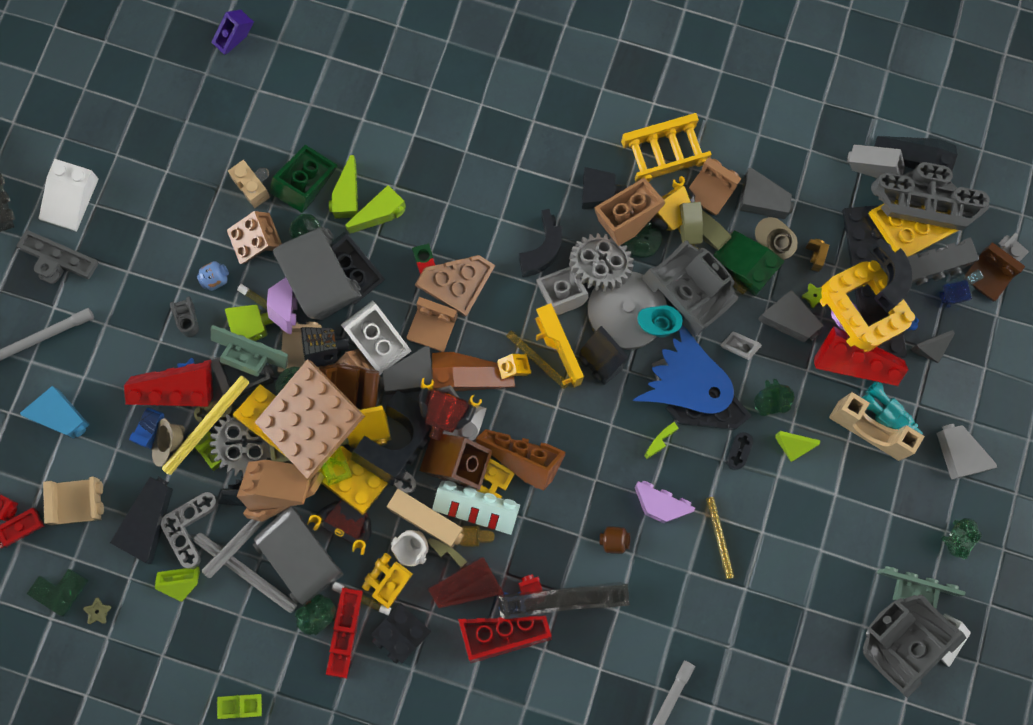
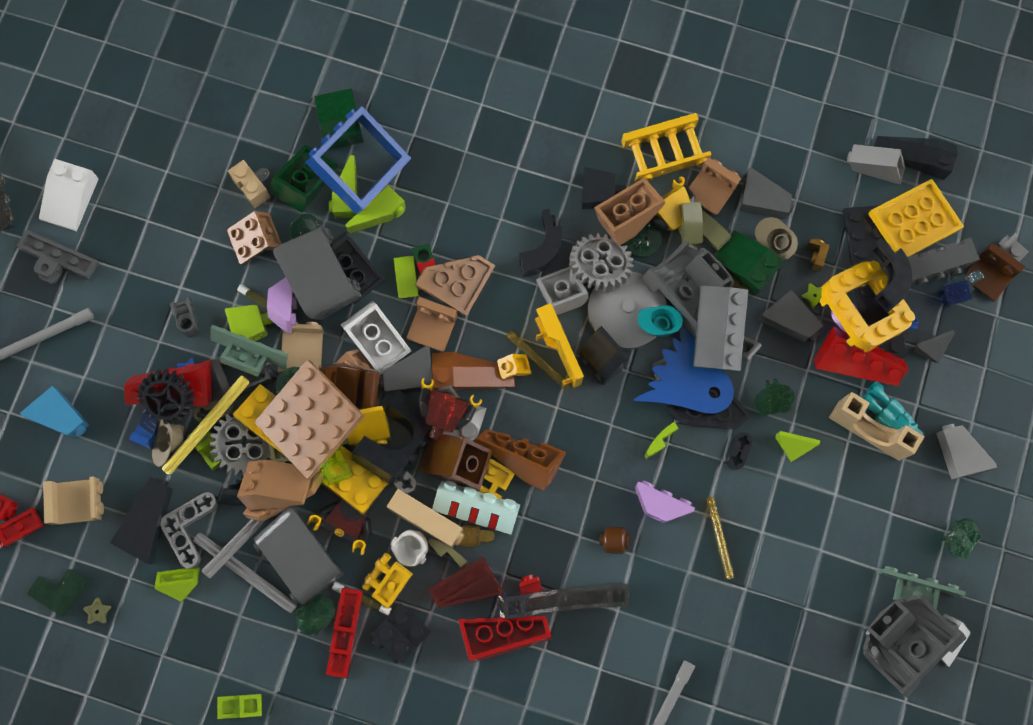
(149, 394): none -> black gear
(213, 276): medium blue head -> none
(232, 30): dark purple slope -> none
(321, 345): torso -> none
(333, 109): none -> dark green slope
(335, 182): none -> blue window
(406, 276): none -> lime slope
(720, 328): none -> dark grey slope
(931, 187): dark grey connector -> none

